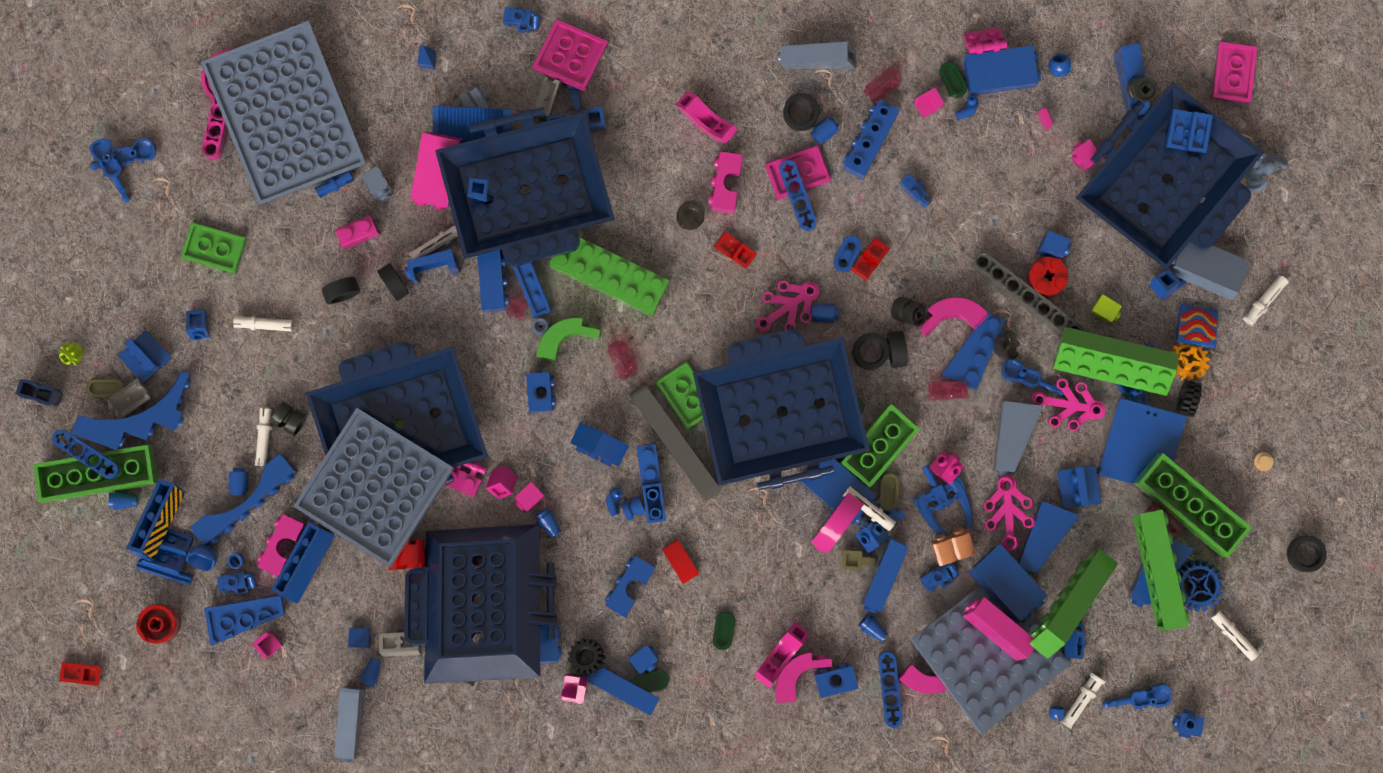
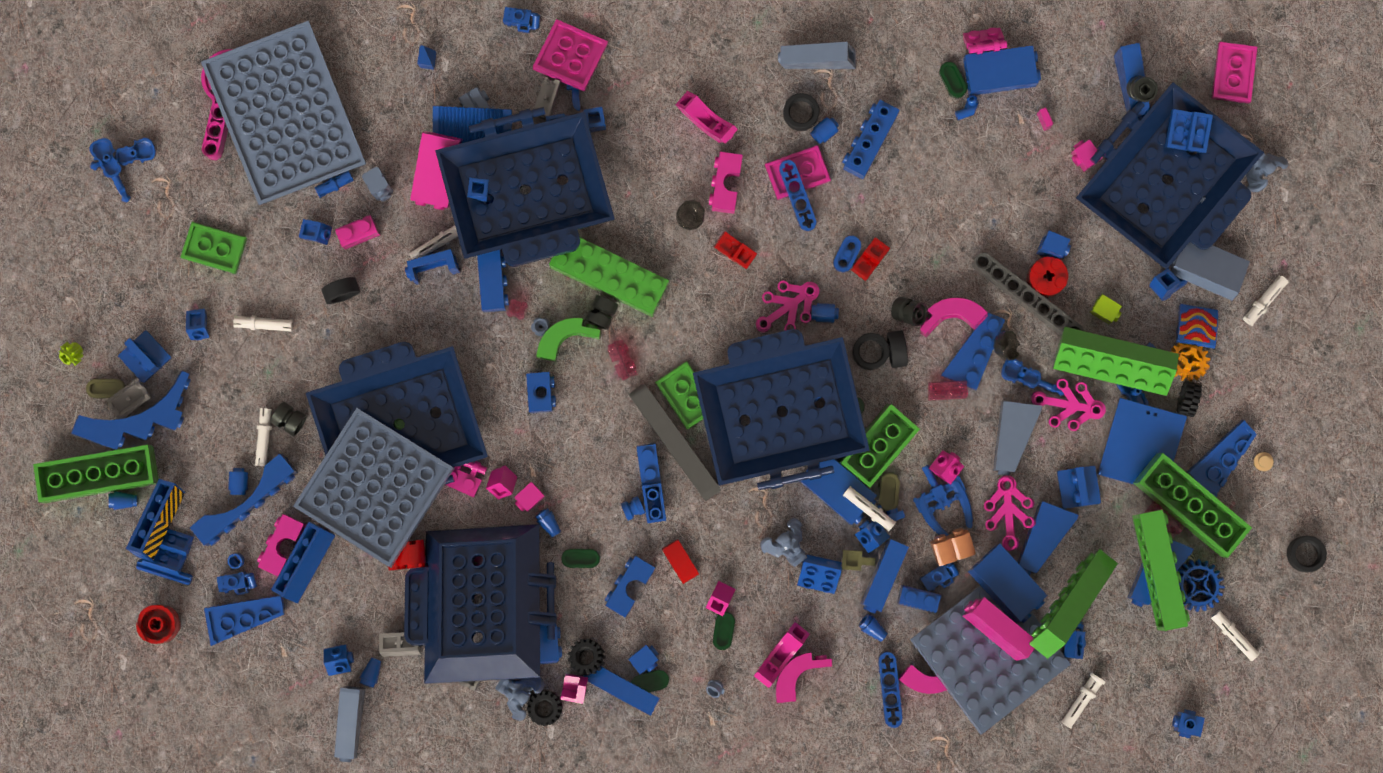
(37, 392): dark blue brick -> none
(80, 673): red slope -> none
(86, 453): blue beam -> none
(202, 557): blue hair -> none
(267, 644): dark pink panel -> none
(315, 231): none -> blue bracket
(338, 660): none -> blue brick
(359, 638): blue slope -> none
(393, 282): black tyre -> none
(519, 693): none -> sand blue animal
(532, 289): blue tile -> none
(556, 708): none -> black tyre
(580, 558): none -> dark green tile
(598, 445): blue brick -> none
(602, 312): none -> pearl dark grey wheel
(612, 500): blue arm -> none
(715, 688): none -> sand blue plate
(720, 598): none -> dark pink brick
(787, 544): none -> sand blue animal
(820, 574): none -> blue bracket
(837, 523): dark pink arch -> none
(847, 683): blue brick -> none
(889, 80): clear pink hinge -> none
(915, 190): blue piece -> none
(918, 599): none -> blue brick
(929, 103): dark pink panel -> none
(1056, 711): blue hinge -> none
(1060, 65): blue piece -> none
(1157, 695): blue piece -> none
(1220, 460): none -> blue wing

